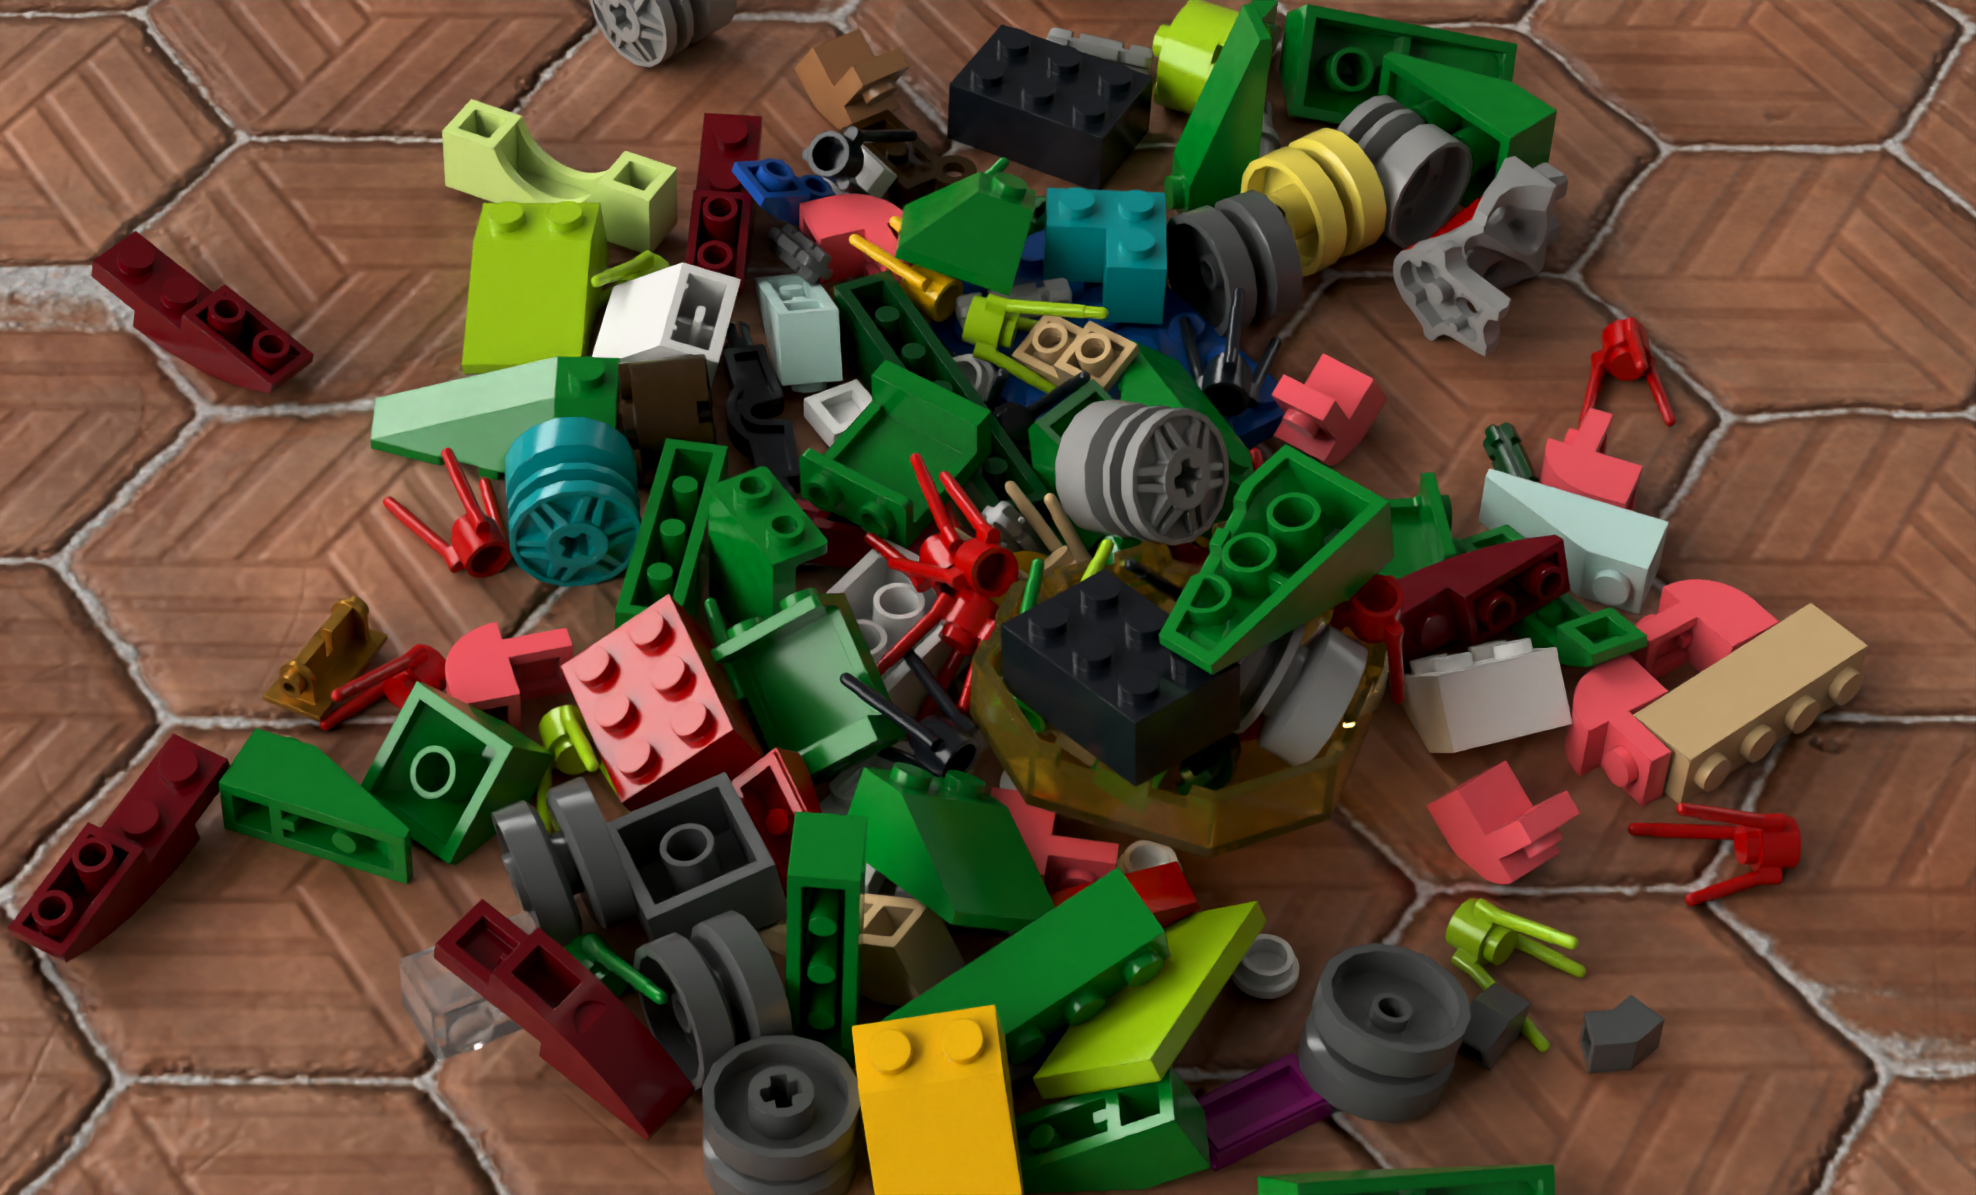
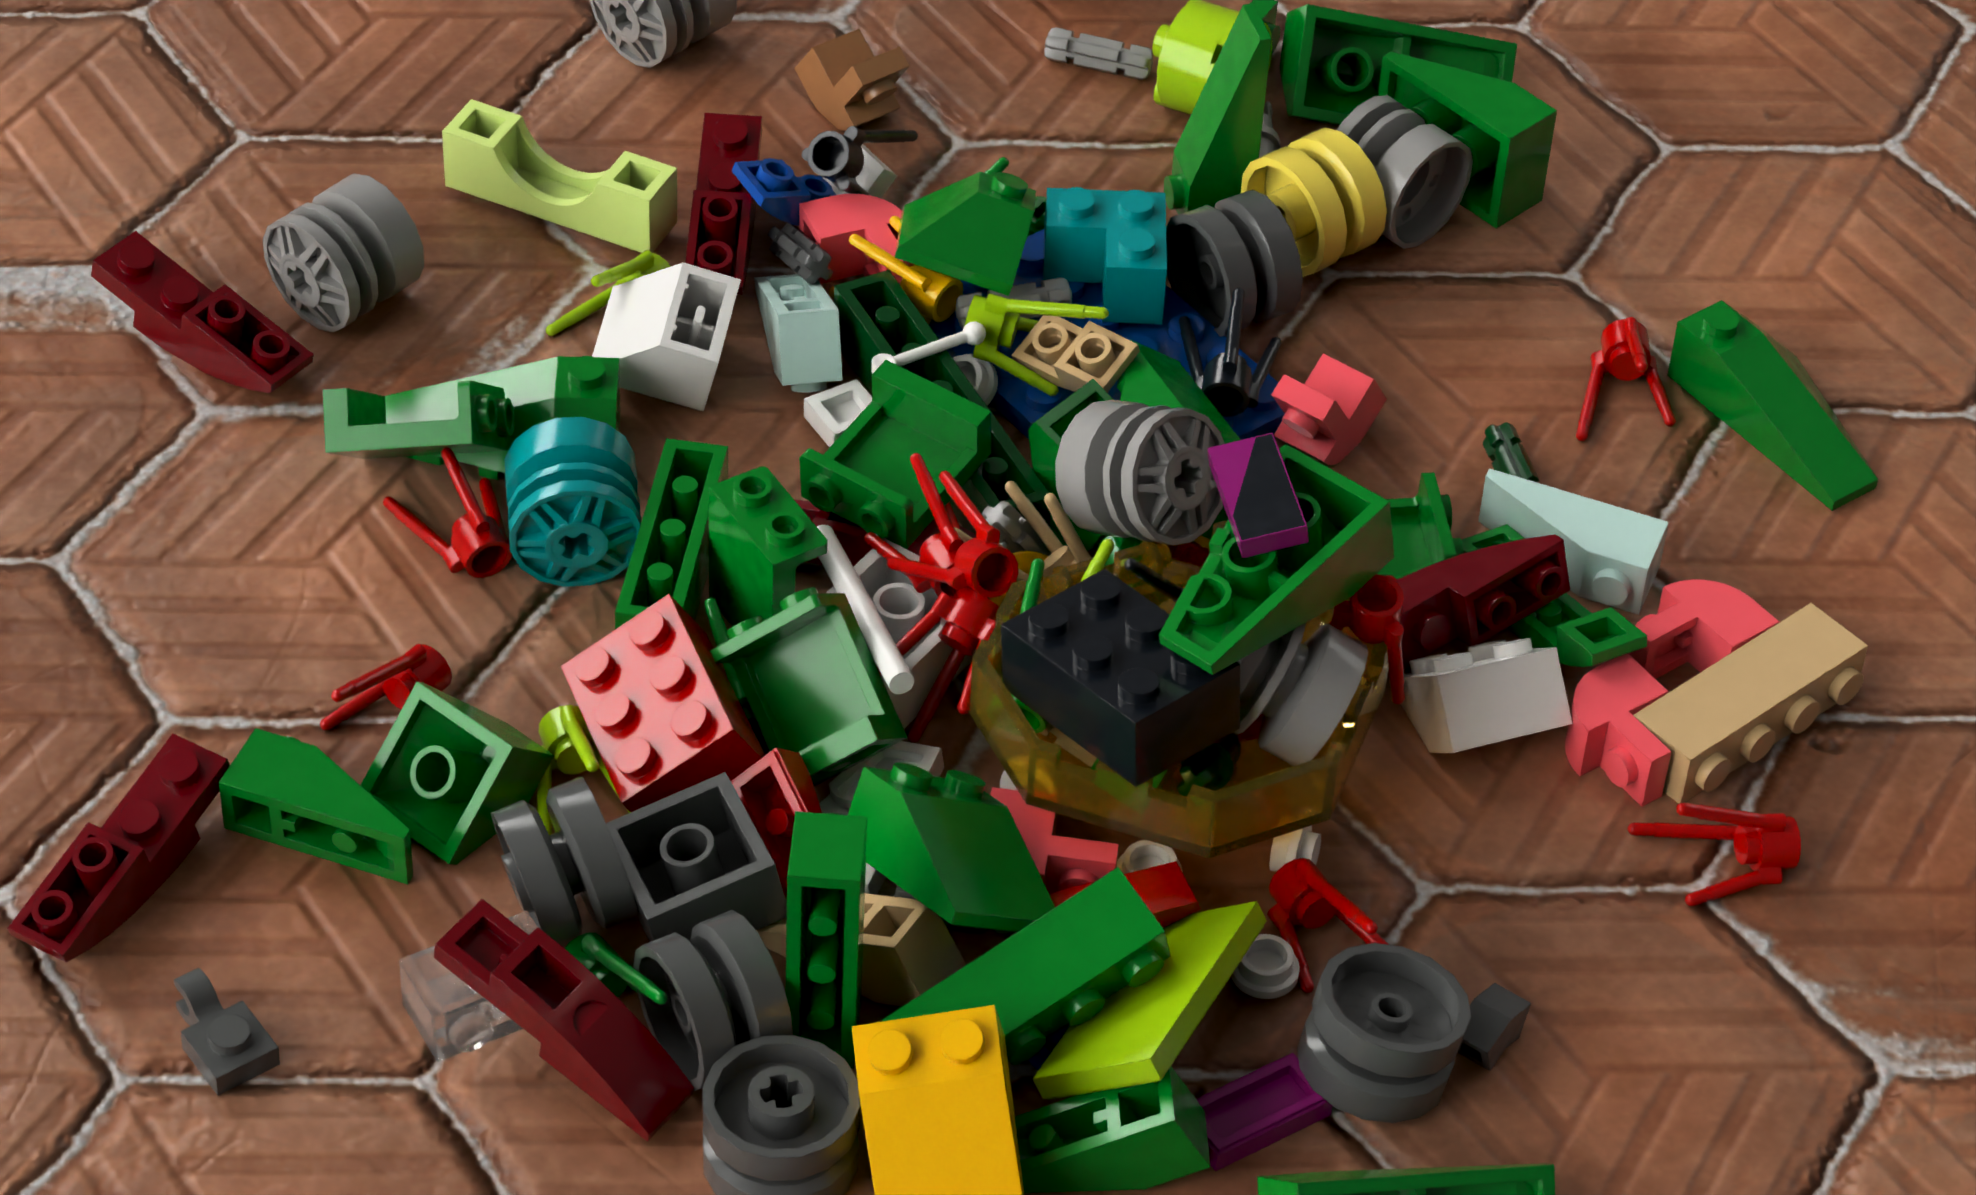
(222, 1043): none -> dark grey plate
(327, 661): pearl gold hinge -> none
(343, 252): none -> light grey wheel
(358, 425): none -> green panel
(503, 672): coral brick -> none
(533, 283): lime slope -> none
(668, 402): dark brown brick -> none
(751, 402): black piece -> none
(875, 633): none -> white bar
(913, 162): dark brown hinge -> none
(936, 742): black plant -> none
(972, 333): none -> white hinge
(1018, 419): black plant -> none
(1049, 107): black brick -> none
(1257, 495): none -> tile
(1293, 846): none -> white plate
(1311, 901): none -> red plant
(1480, 252): light grey hips -> none
(1490, 935): lime plant -> none
(1498, 827): coral brick -> none
(1585, 469): coral brick -> none
(1619, 1036): dark grey piece -> none
(1768, 402): none -> green wedge

